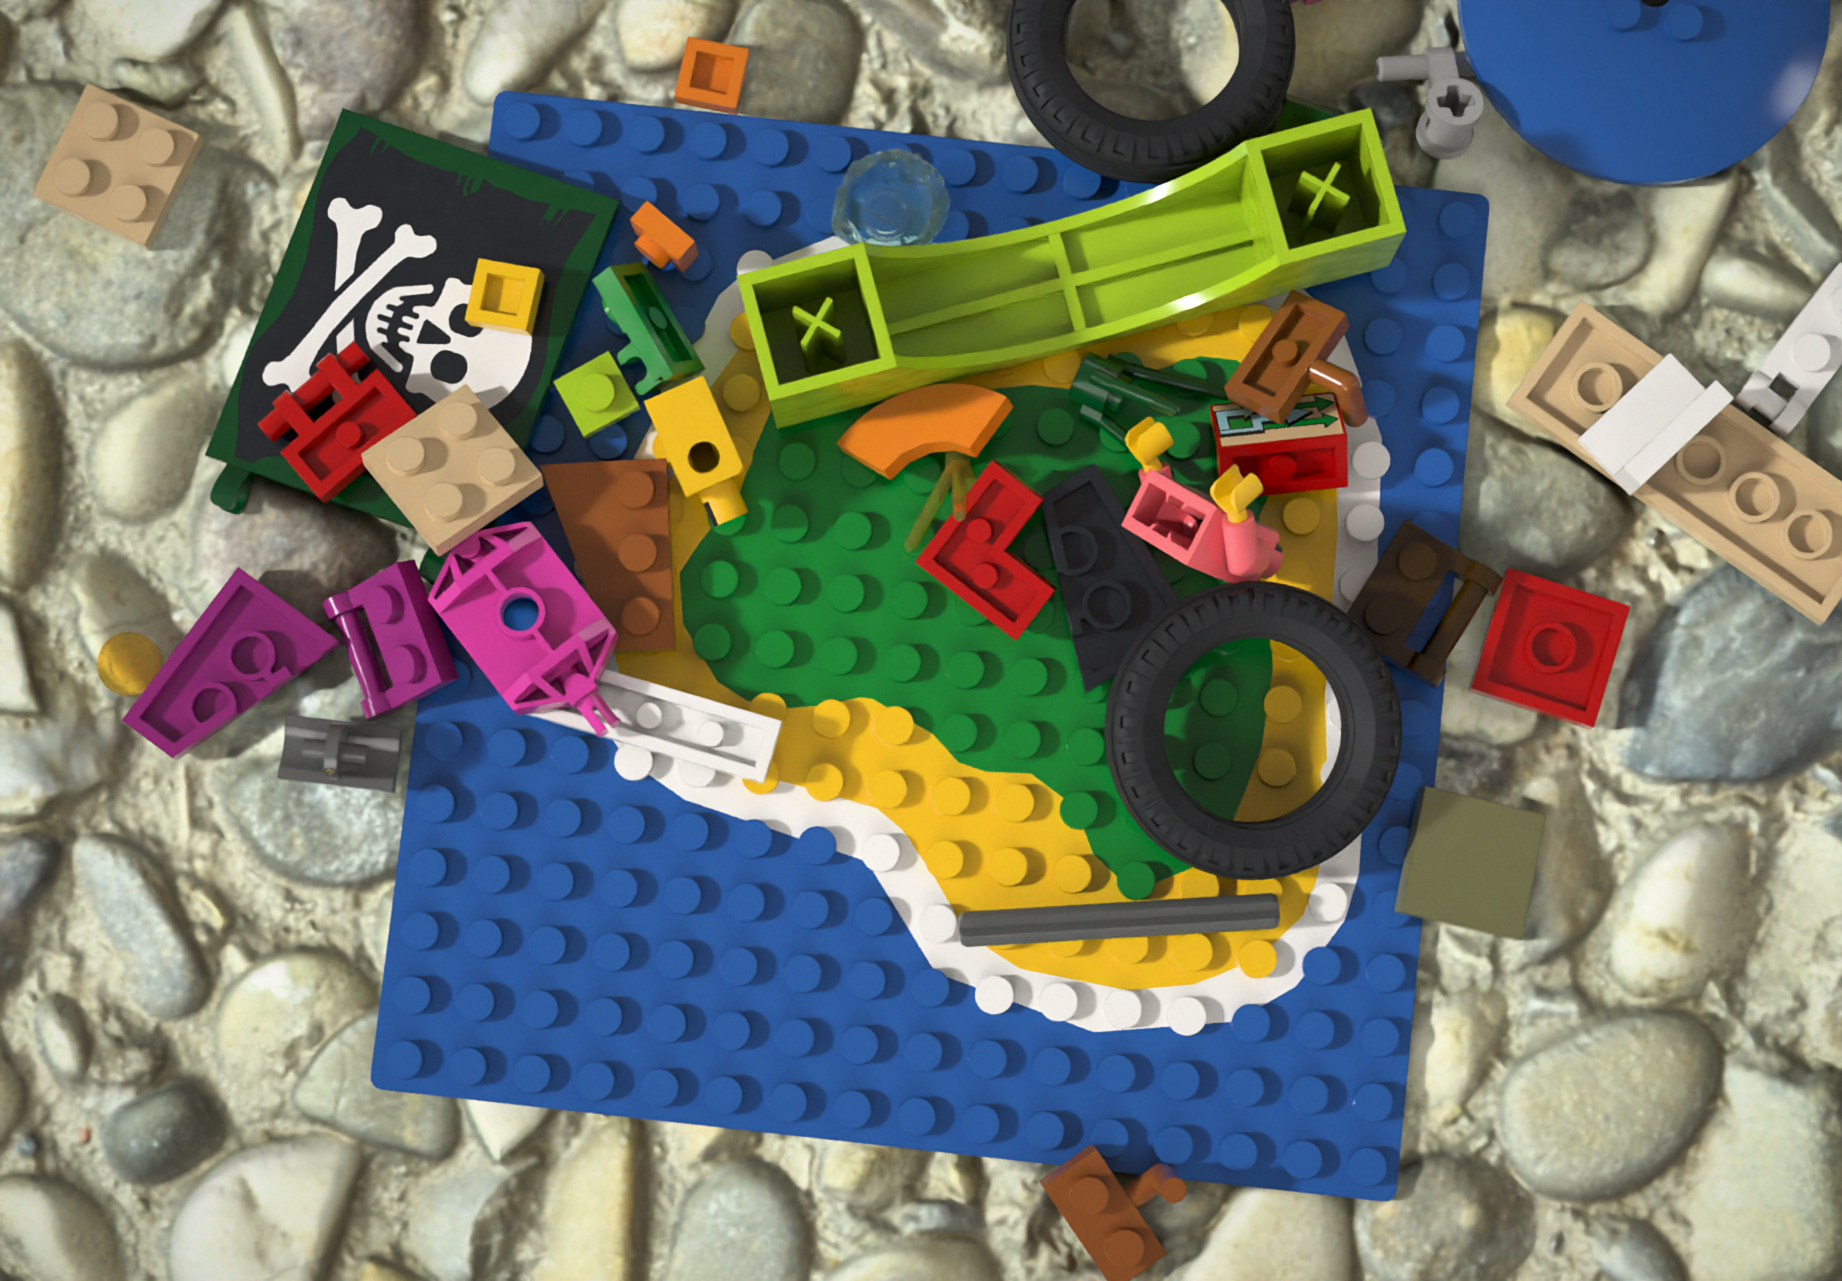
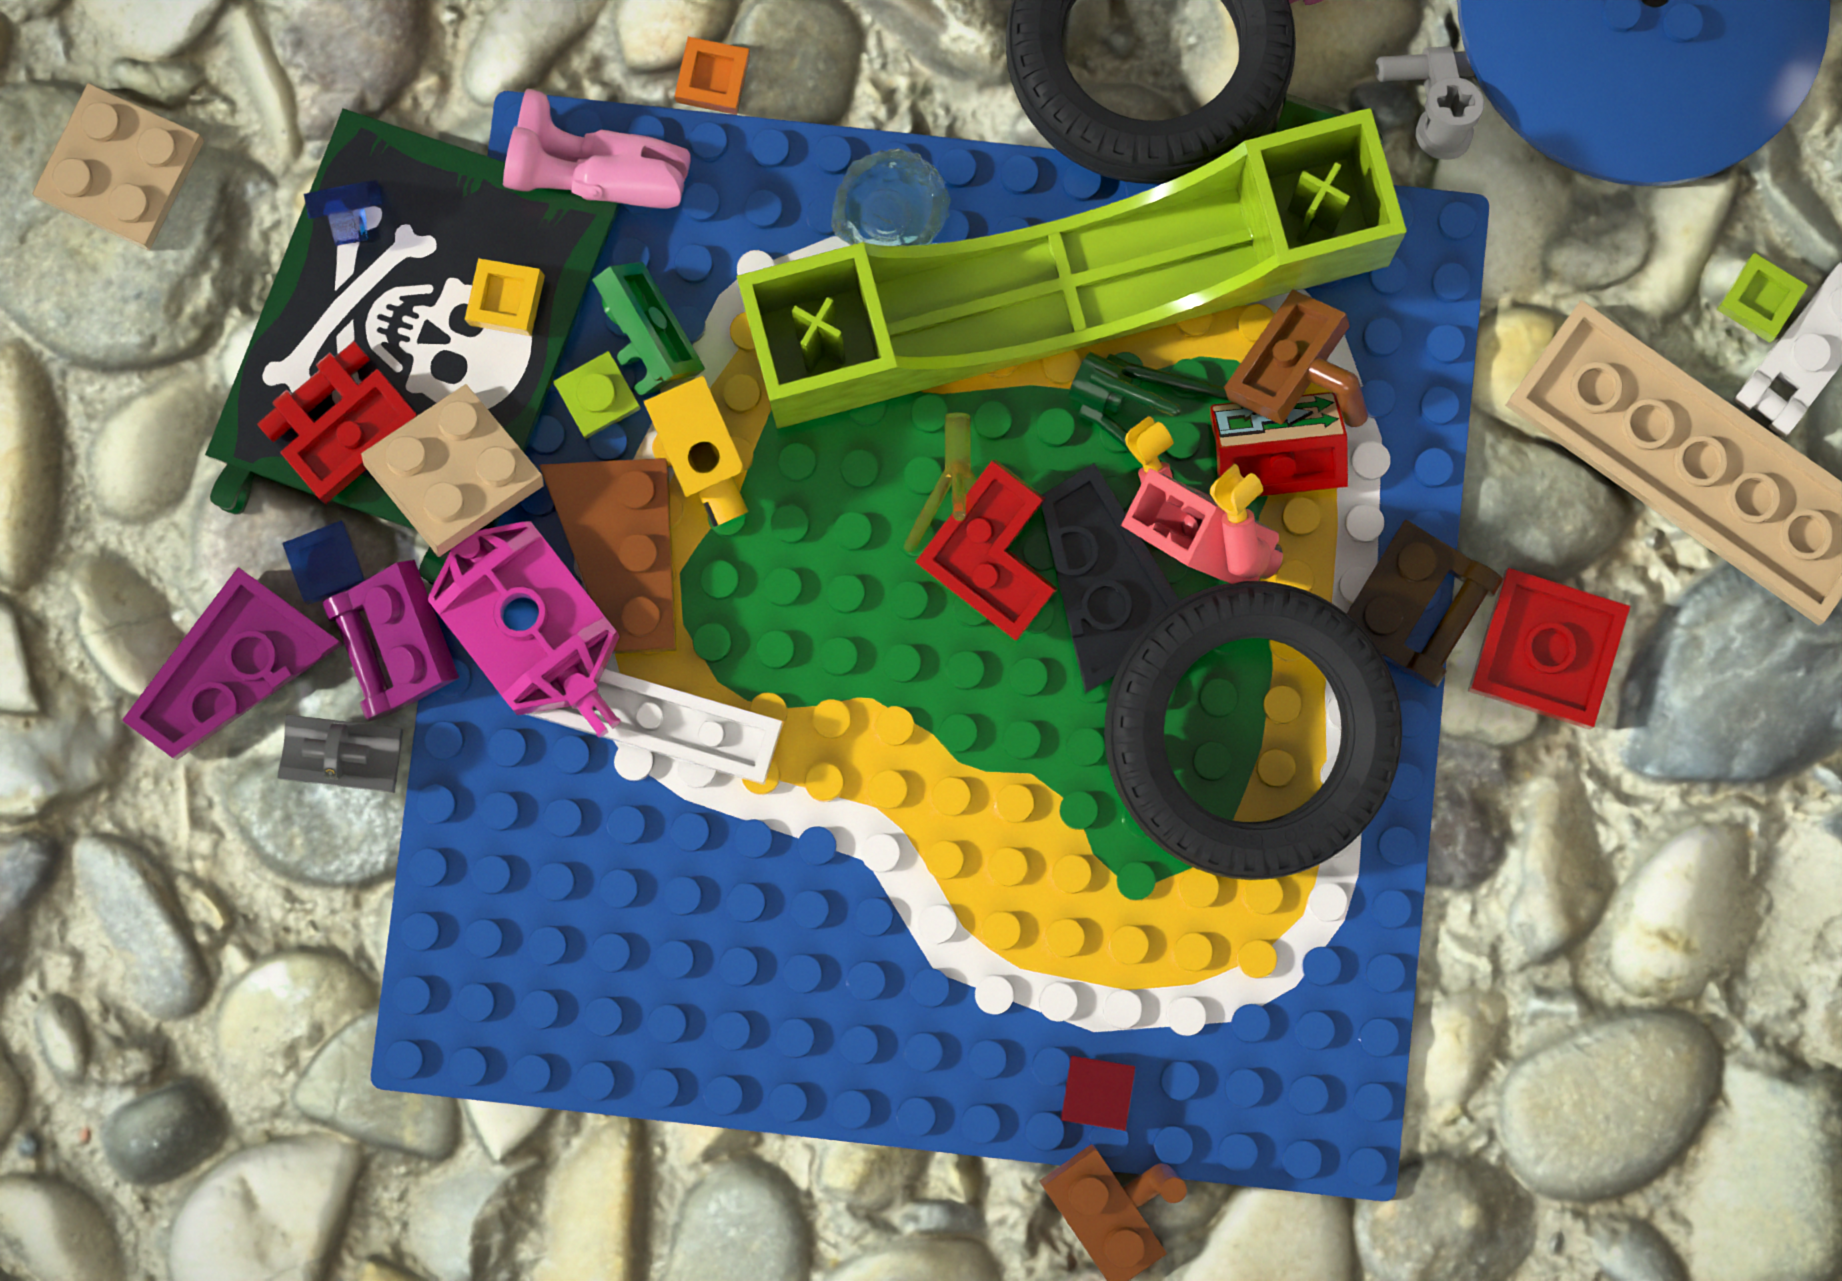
(129, 663): clear yellow tile -> none
(324, 562): none -> clear blue plate
(345, 209): none -> clear blue tile
(596, 166): none -> bright pink piece
(662, 239): orange plate -> none
(925, 423): orange tile -> none
(1098, 1093): none -> dark red tile
(1119, 920): dark grey axle -> none
(1470, 863): olive tile -> none
(1652, 423): white panel -> none
(1762, 297): none -> lime plate

